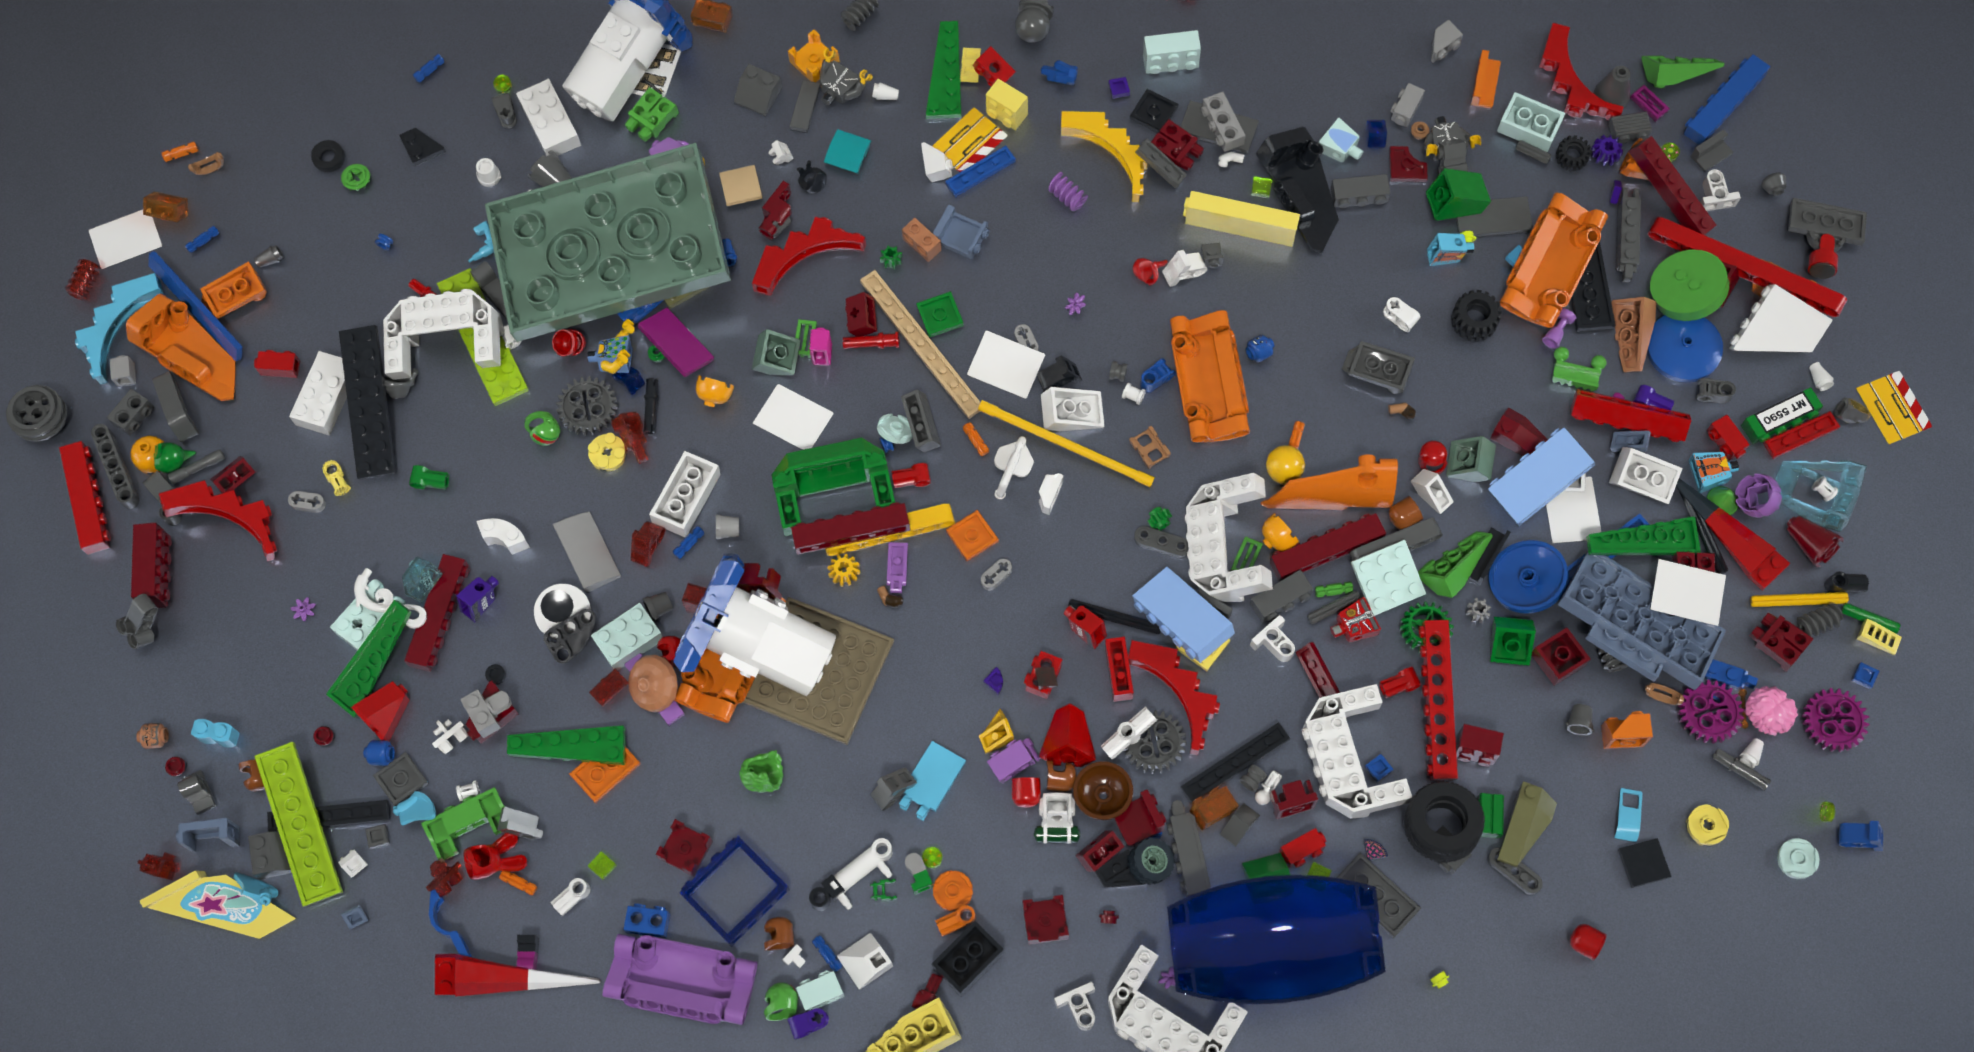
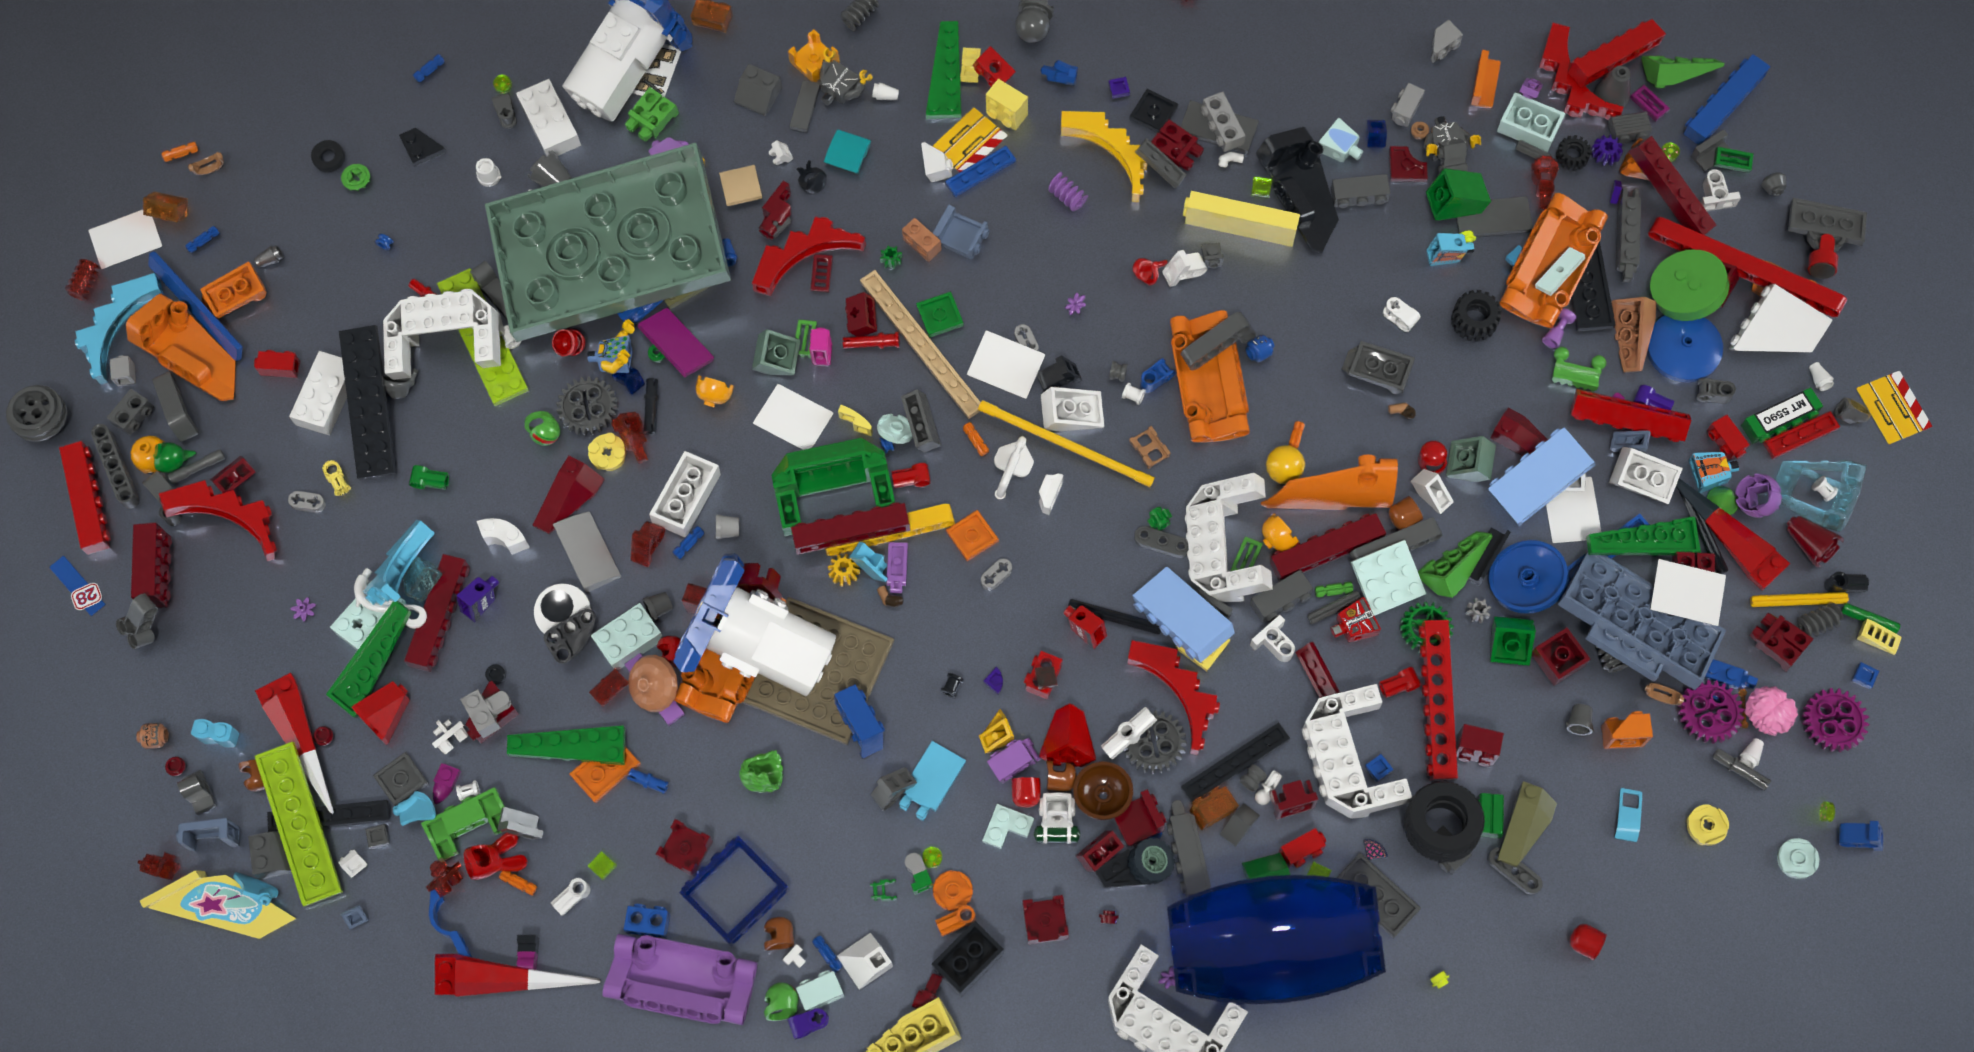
(83, 595): none -> blue sticker
(286, 710): none -> red plate
(379, 753): blue head -> none
(400, 556): none -> medium azure arch
(444, 782): none -> magenta plate
(487, 249): medium azure piece -> none
(570, 490): none -> dark red wedge
(647, 780): none -> blue pin
(825, 259): none -> dark red slope
(837, 885): white piece -> none
(860, 424): none -> light yellow slope
(860, 719): none -> blue wedge
(869, 561): none -> medium azure panel
(952, 685): none -> black bush
(1004, 821): none -> light aqua plate
(1083, 1009): white tile -> none
(1119, 669): red brick -> none
(1171, 52): light aqua brick -> none
(1217, 340): none -> dark grey beam
(1531, 88): none -> medium lavender hinge
(1544, 187): none -> clear red piece
(1560, 271): none -> light aqua tile
(1616, 52): none -> red brick
(1644, 863): black tile -> none
(1719, 160): none -> green tile

